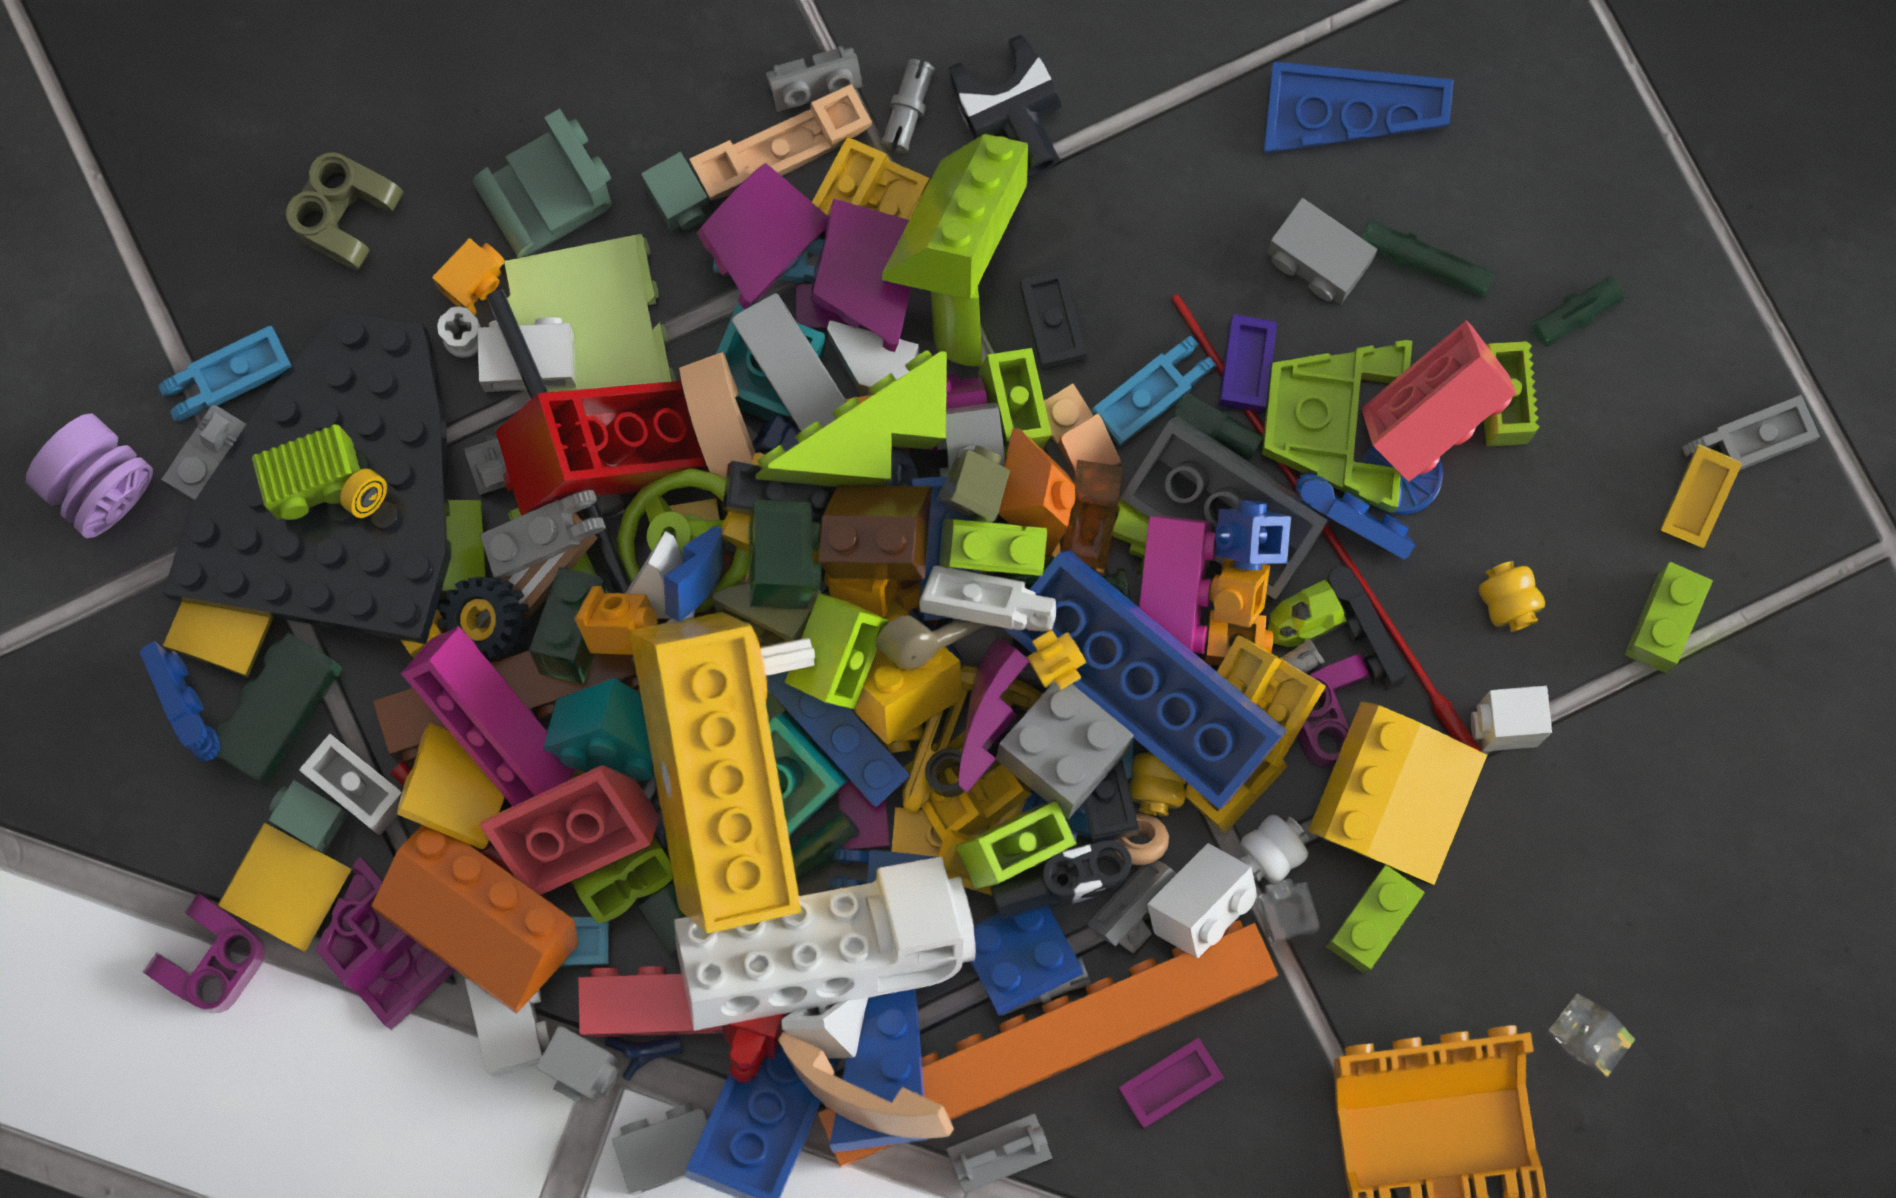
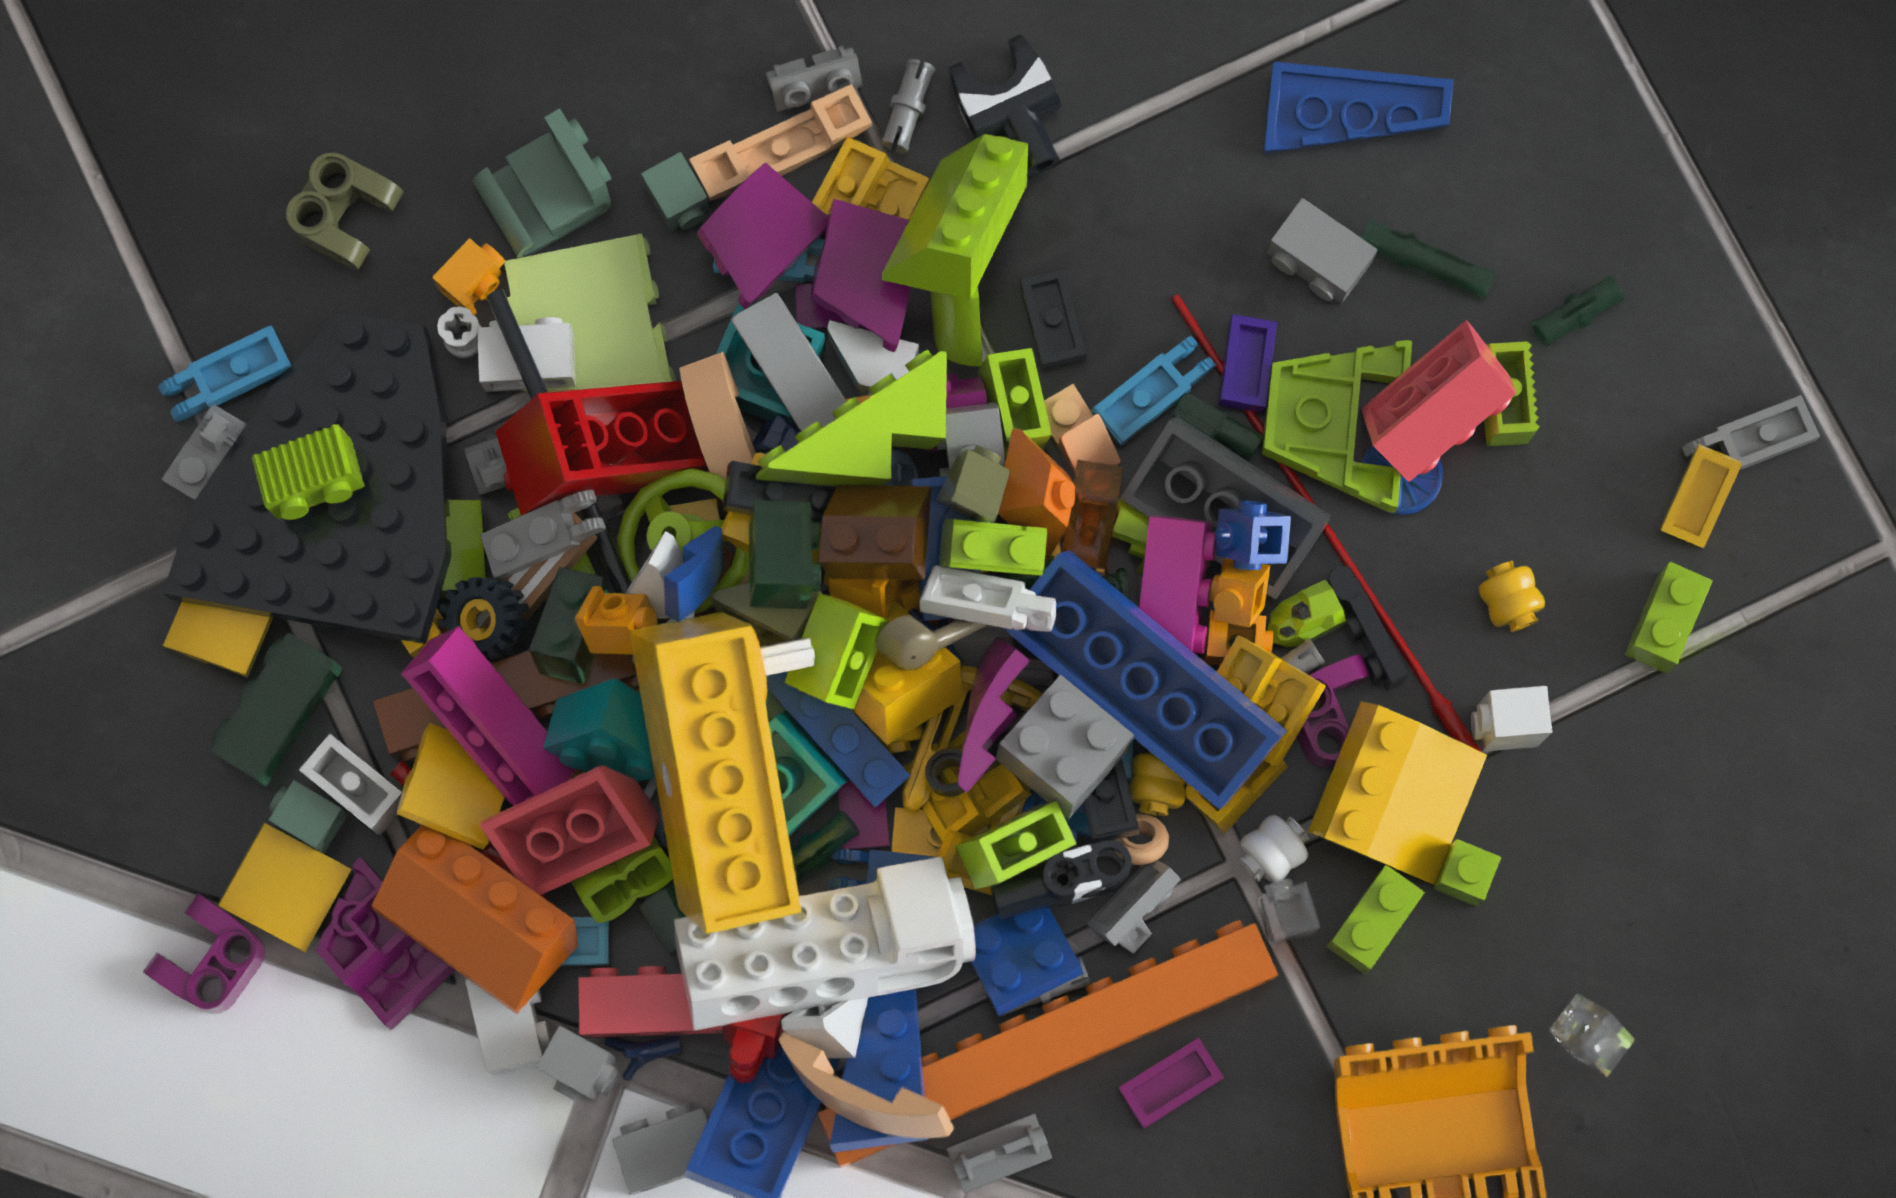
(89, 475): lavender wheel -> none
(179, 701): blue hinge -> none
(363, 493): yellow tile -> none
(1056, 659): yellow gear -> none
(1202, 900): white brick -> none
(1353, 514): blue hinge -> none
(1467, 872): none -> lime brick

